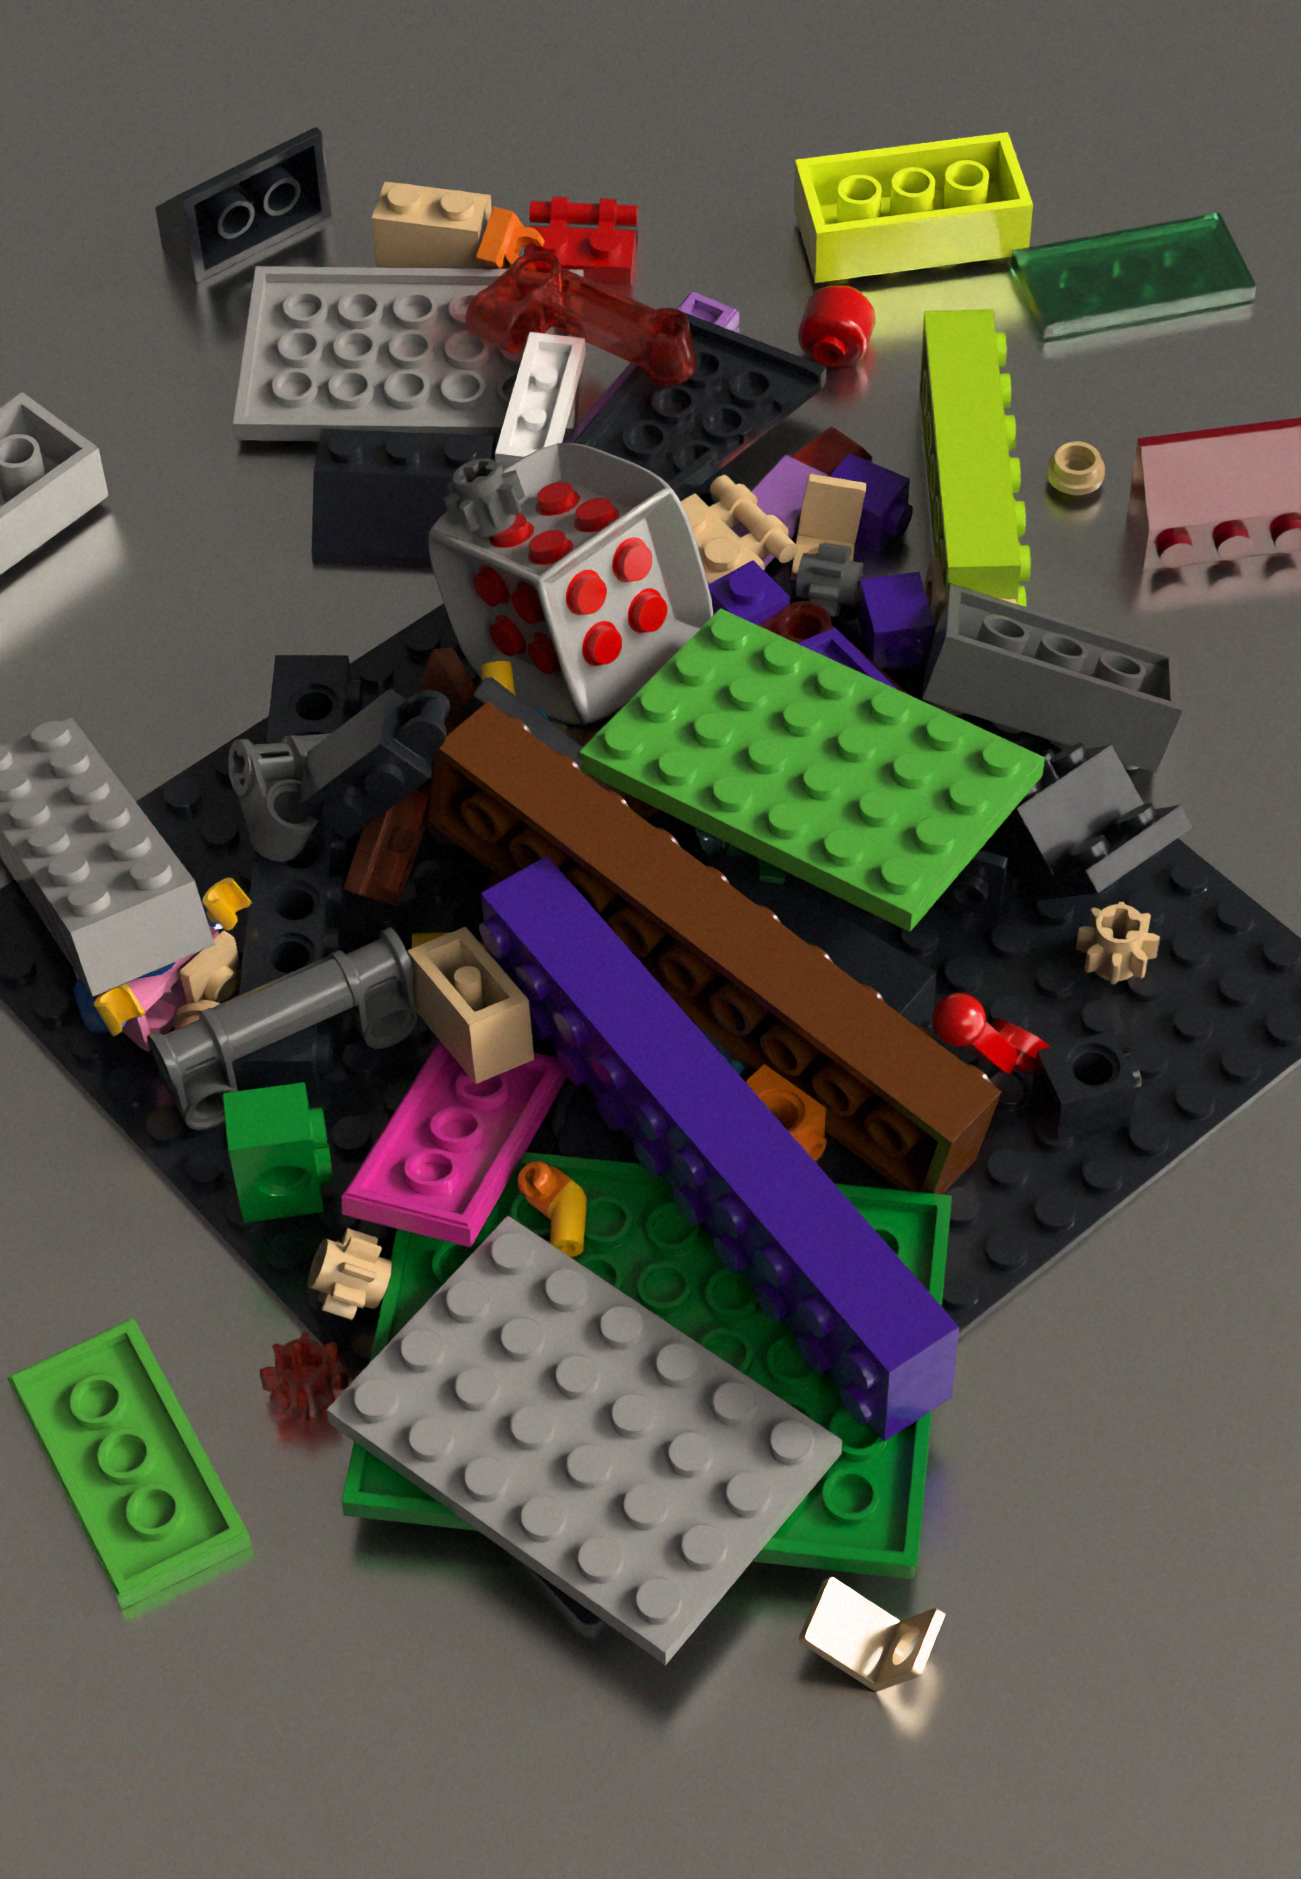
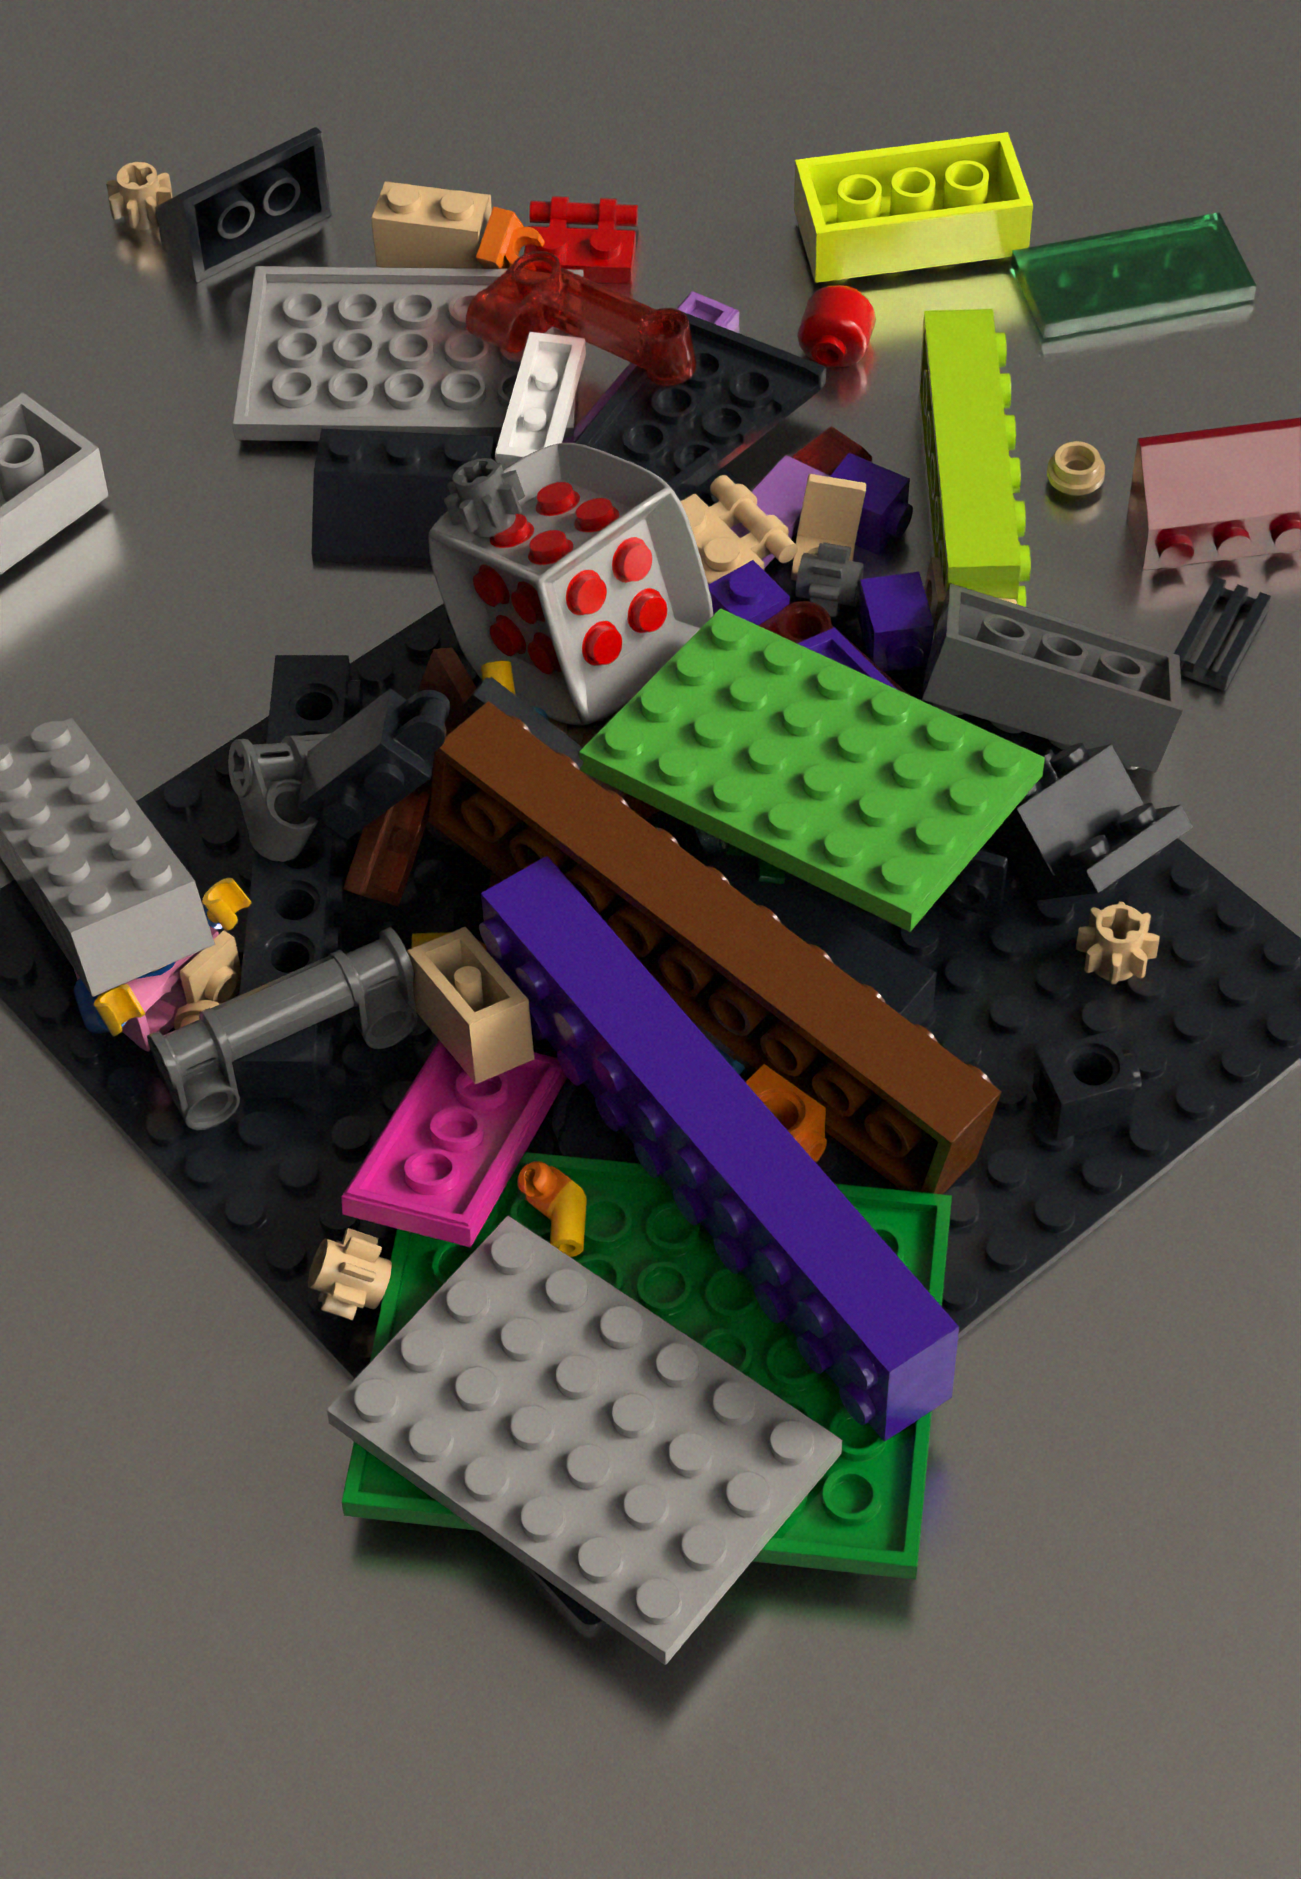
(128, 1463): bright green tile -> none
(137, 194): none -> tan gear
(277, 1151): green brick -> none
(300, 1360): clear red gear -> none
(866, 1638): bracket -> none
(961, 1022): red piece -> none
(1234, 602): none -> black tile

